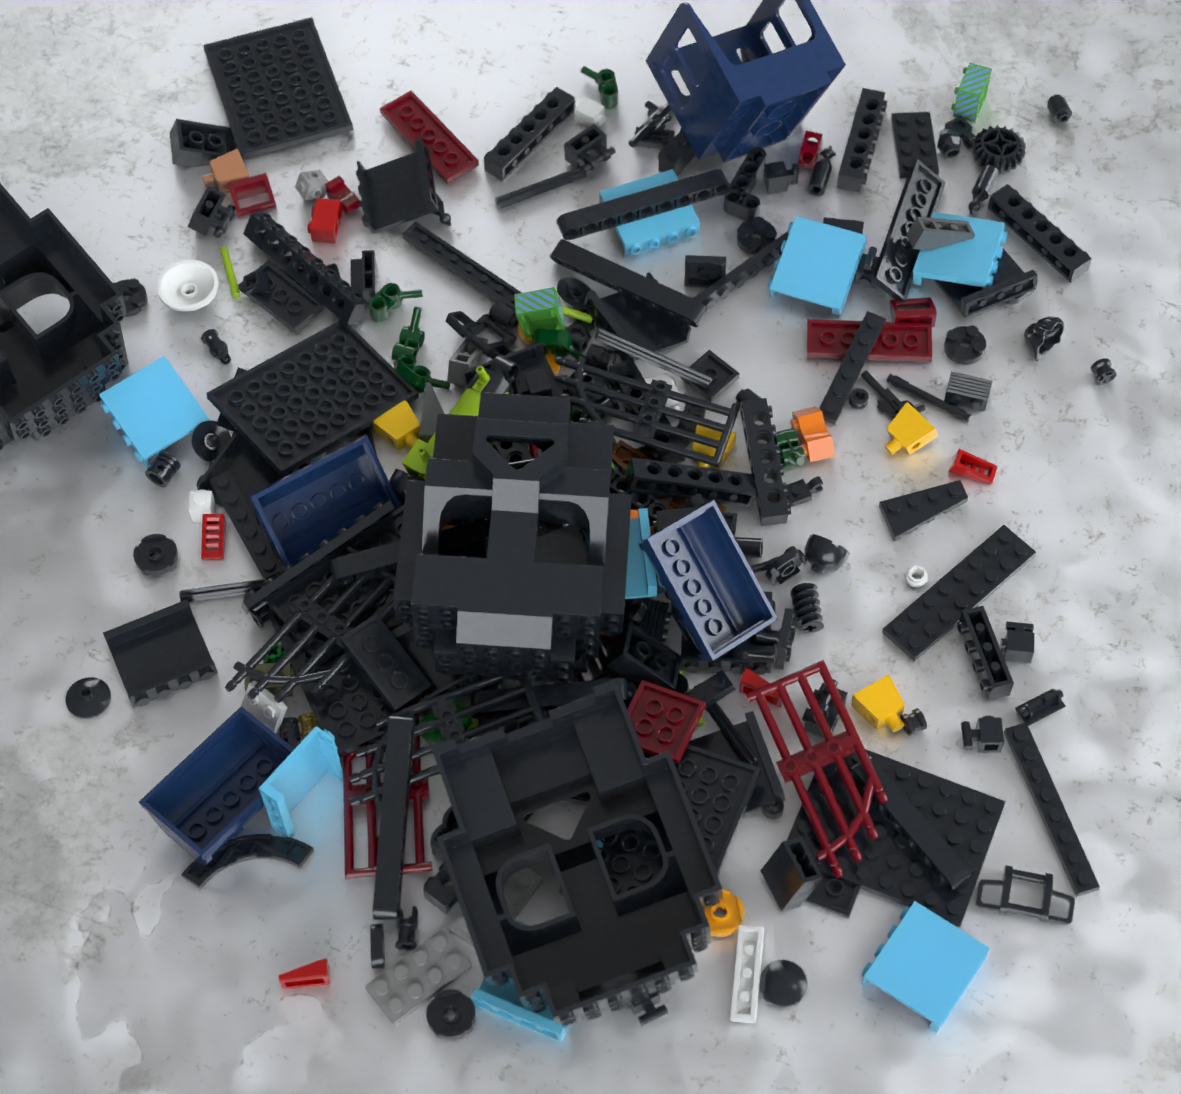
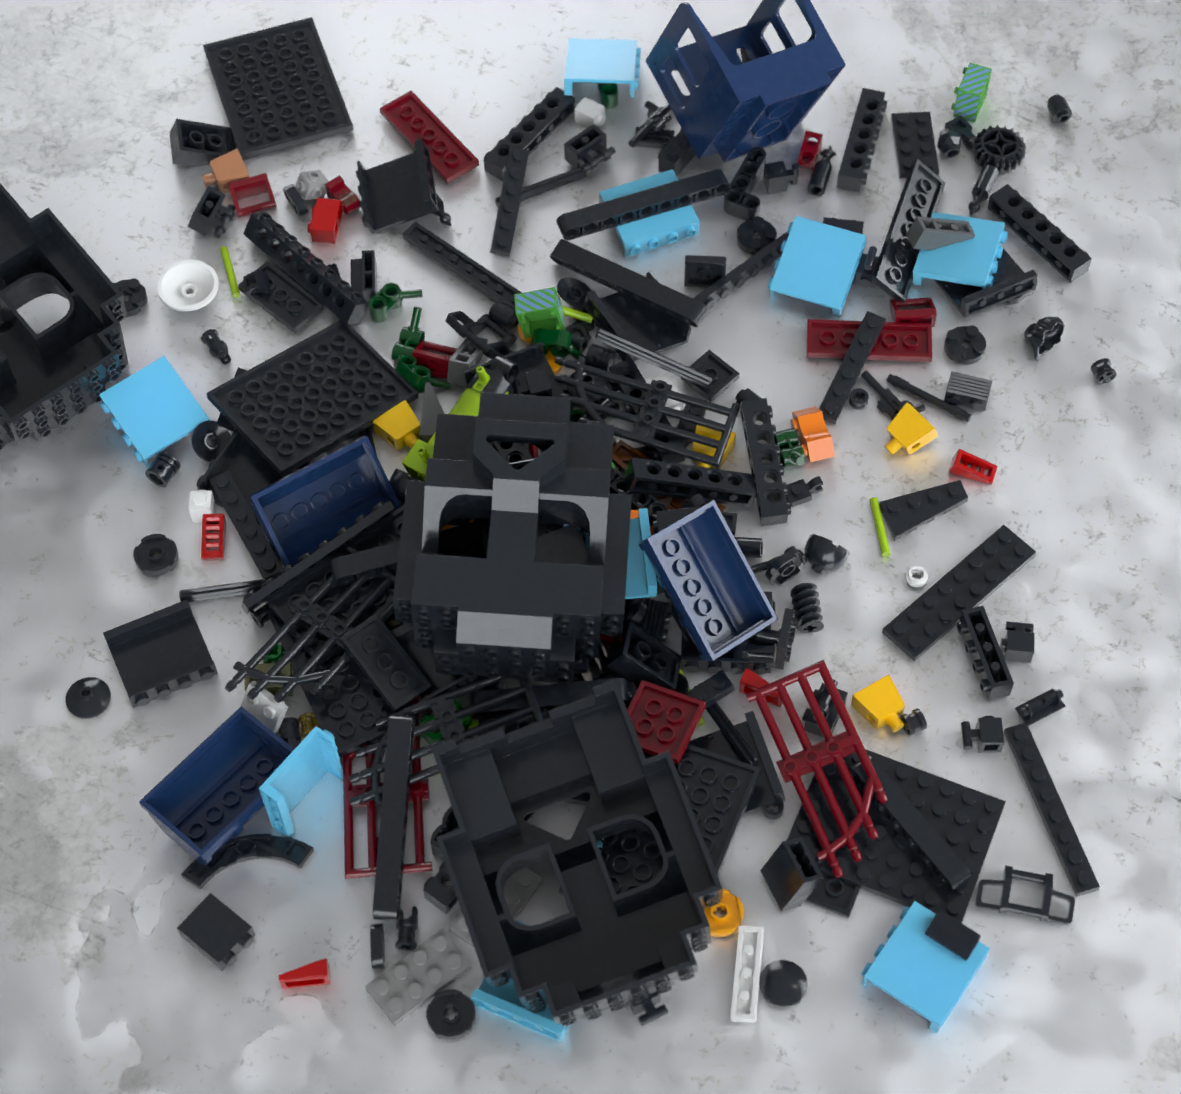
(216, 932): none -> black brick
(295, 200): none -> black beam
(436, 363): none -> dark red tile
(509, 201): none -> black plate
(602, 62): none -> panel
(882, 538): none -> lime bar
(953, 935): none -> black slope

